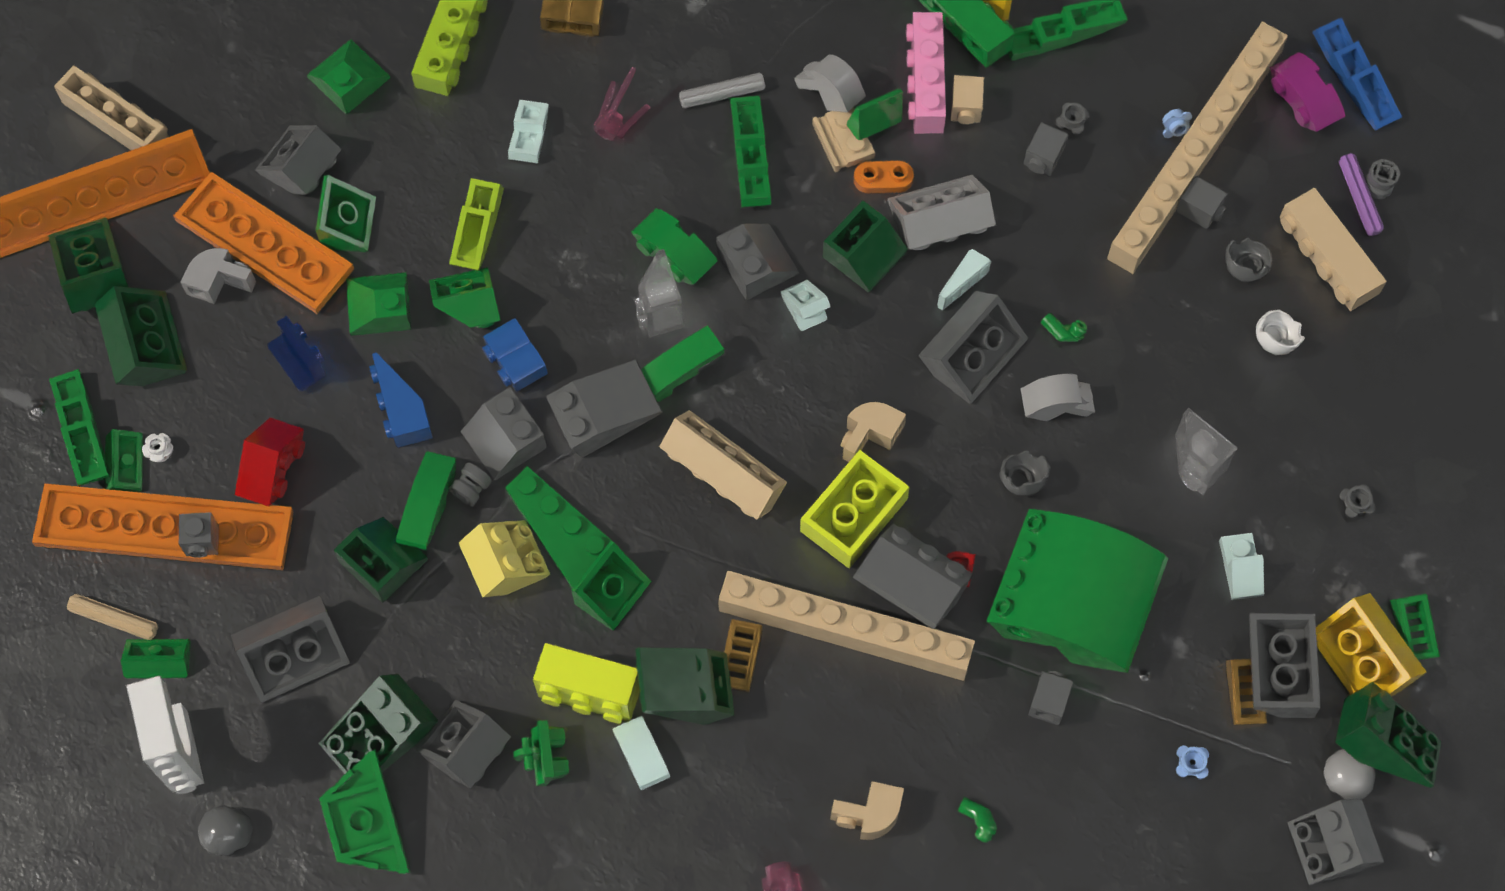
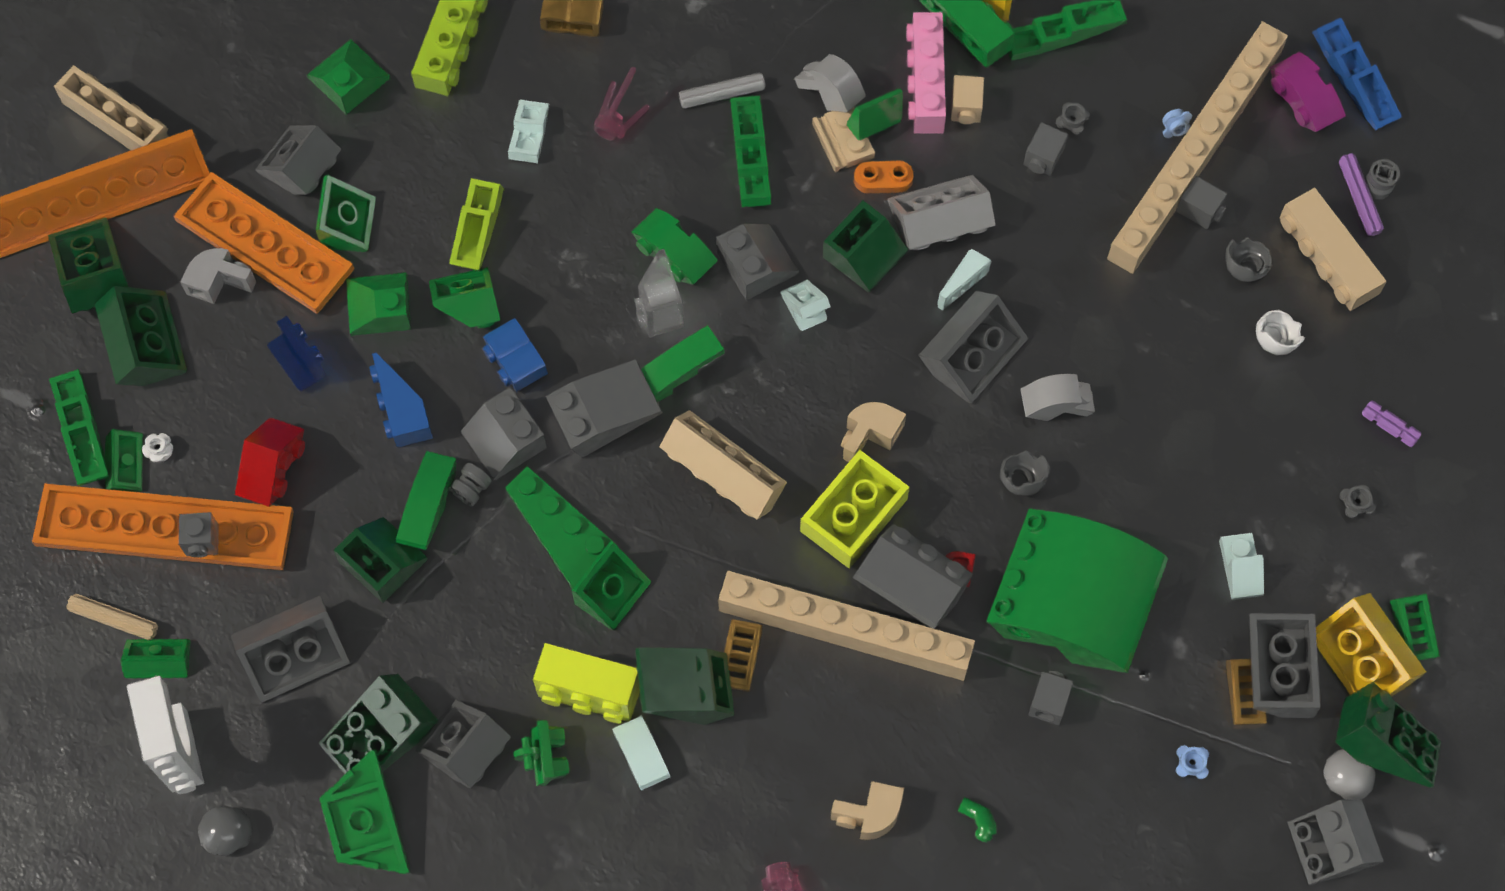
(503, 557): light yellow slope -> none
(1064, 333): green arm -> none
(1201, 452): clear slope -> none
(1391, 423): none -> medium lavender axle

